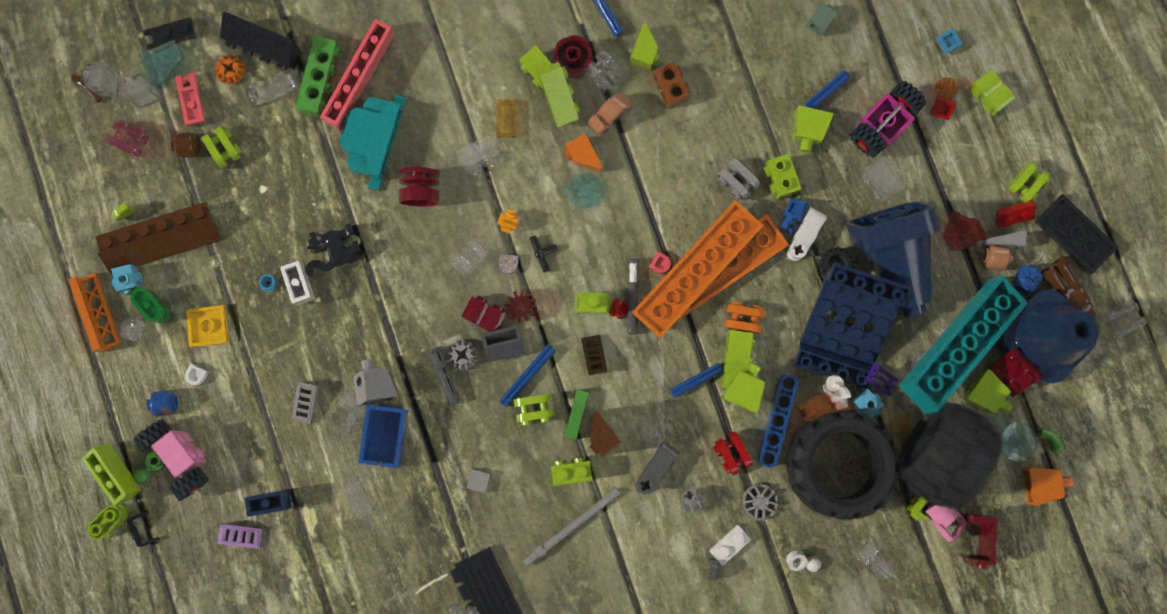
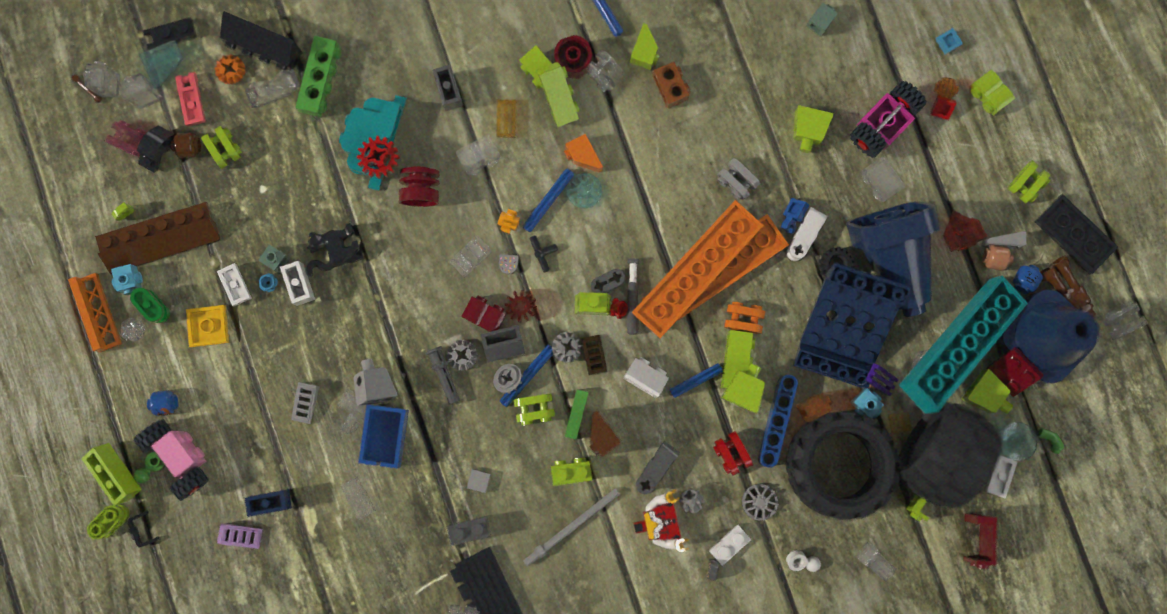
(153, 146): none -> black brick
(195, 375): white tile -> none
(234, 284): none -> white plate
(274, 258): none -> sand green brick
(357, 74): coral brick -> none
(385, 154): none -> red gear
(447, 87): none -> dark grey brick
(469, 530): none -> dark grey brick
(507, 371): none -> light grey gear
(548, 200): none -> blue axle
(559, 350): none -> light grey gear
(604, 278): none -> dark grey beam
(610, 112): nougat animal -> none
(646, 377): none -> white slope
(661, 263): coral tile -> none
(661, 522): none -> torso
(782, 176): lime brick -> none
(826, 91): blue axle -> none
(837, 391): white hips -> none
(944, 517): bright pink piece -> none
(1001, 478): none -> white plate
(1015, 214): red plate -> none
(1045, 485): orange torso -> none

